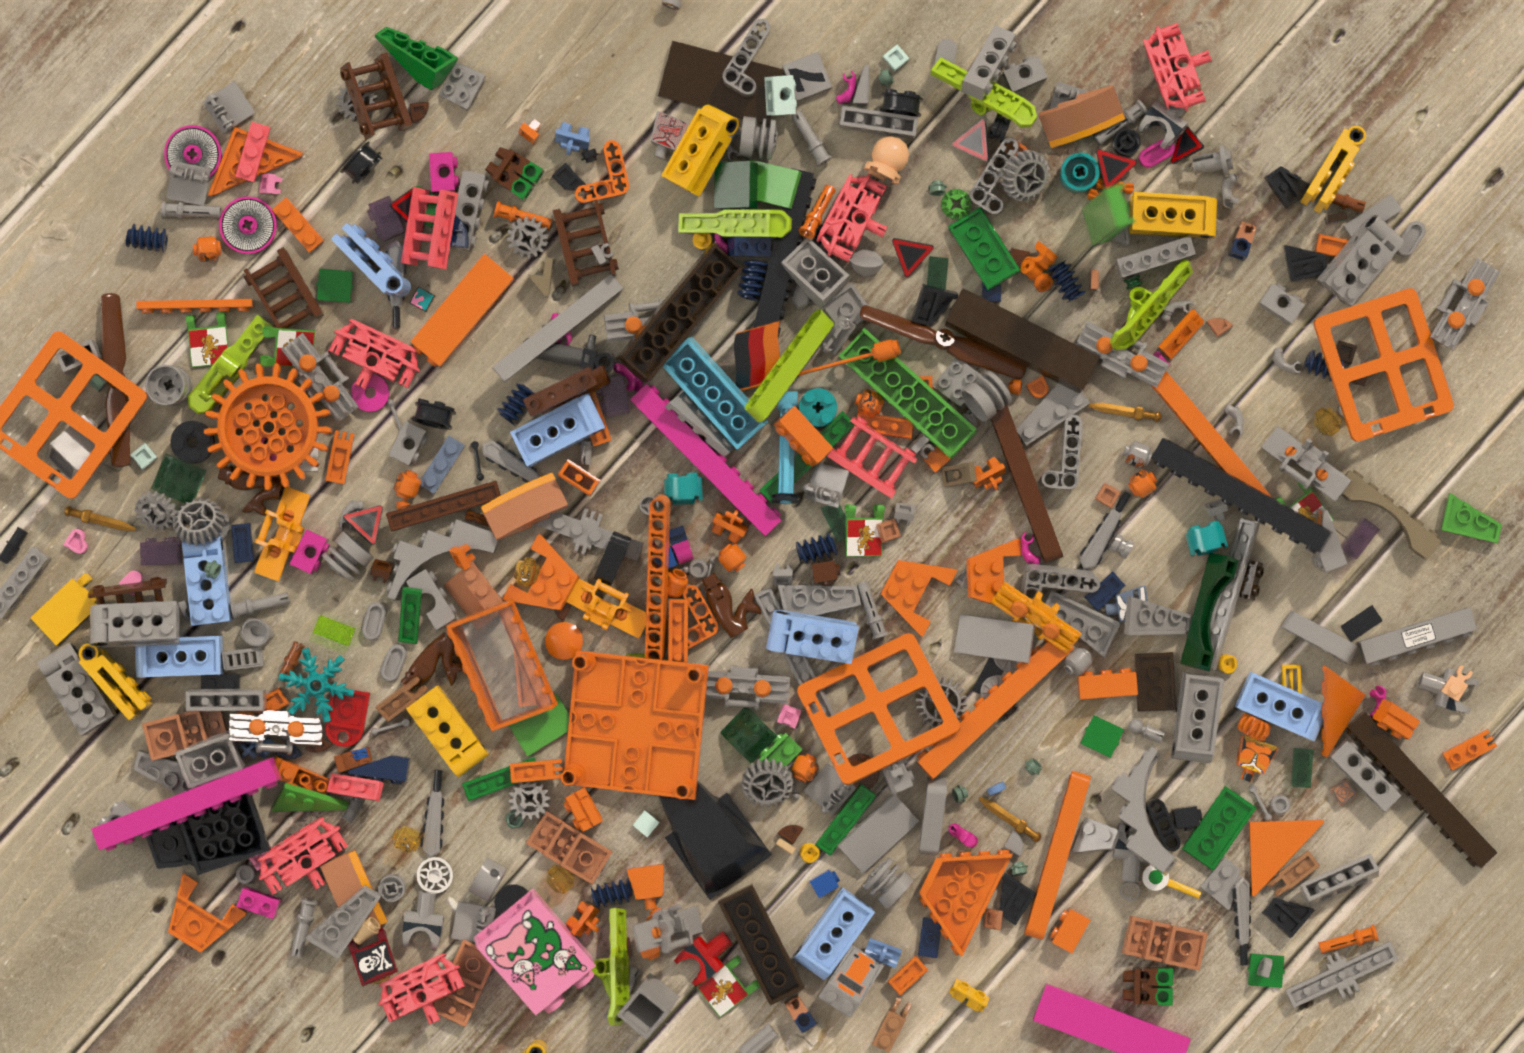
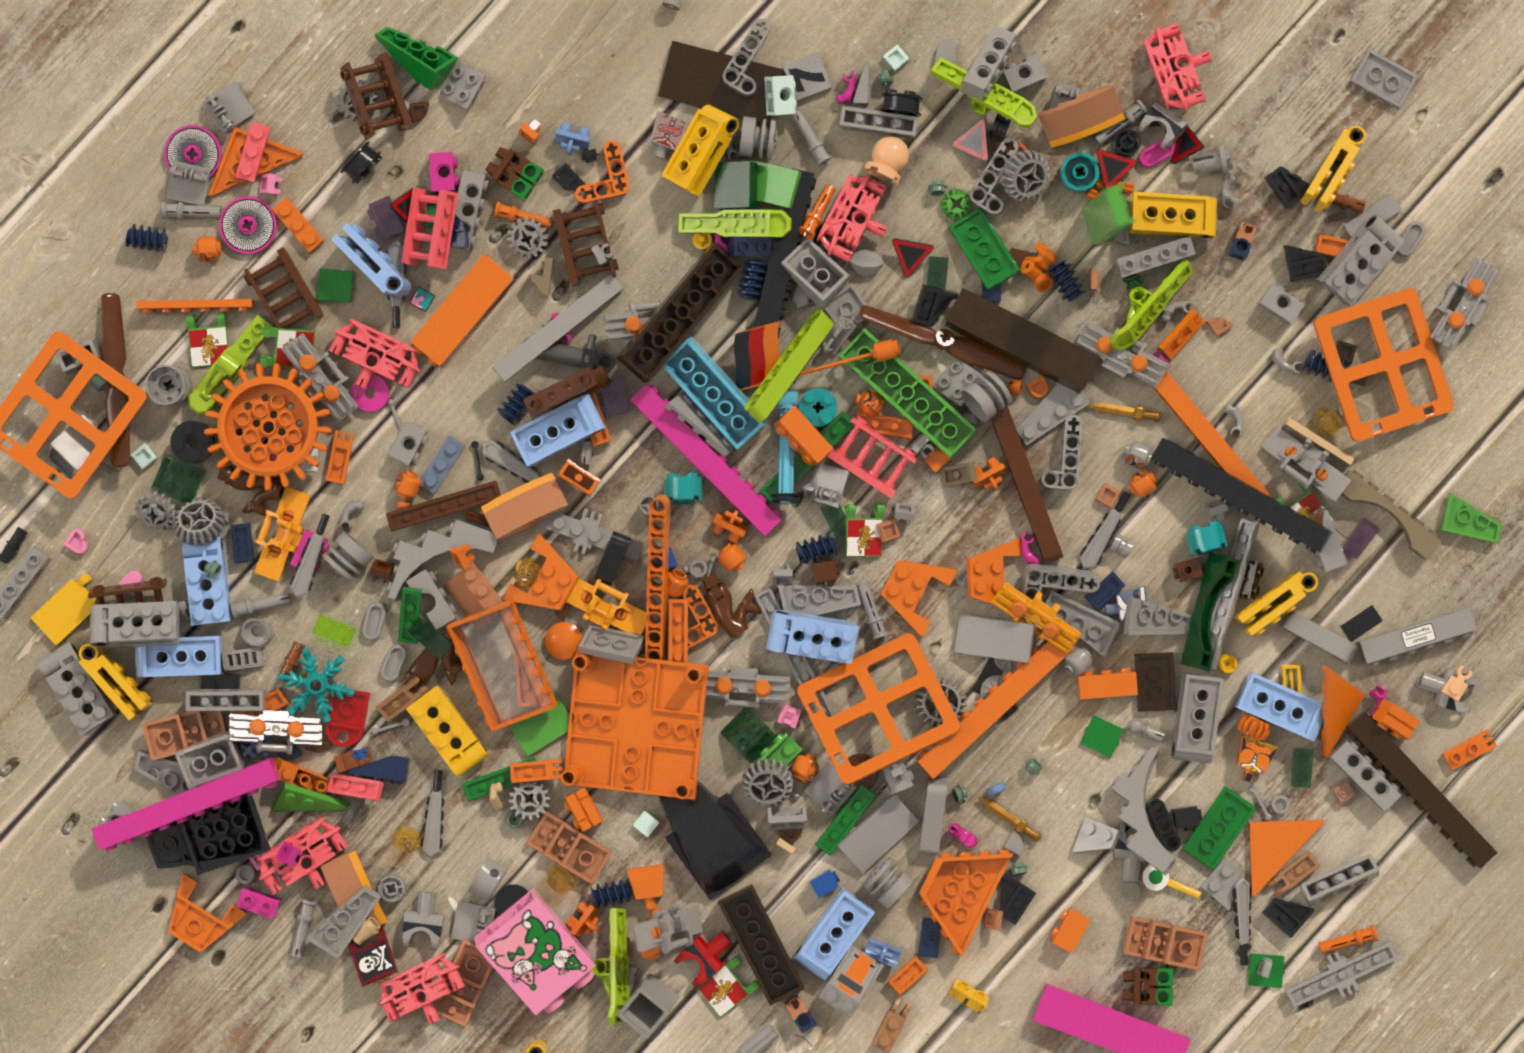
(87, 516): pearl gold sword -> none
(161, 552): clear purple brick -> none
(288, 854): none -> dark pink tile
(306, 569): none -> light grey sword
(366, 522): piece -> none
(429, 637): none -> clear green brick
(433, 415): black wheel -> none
(434, 875): white wheel -> none
(494, 798): none -> tan arm
(611, 644): none -> light grey plate
(634, 383): dark pink piece -> none
(680, 544): leg -> none
(787, 818): none -> light grey hinge
(809, 852): yellow tile -> none
(1057, 855): orange beam -> none
(1187, 569): none -> reddish brown brick
(1296, 590): none -> yellow hinge
(1319, 442): none -> tan tile
(1384, 78): none -> light grey tile

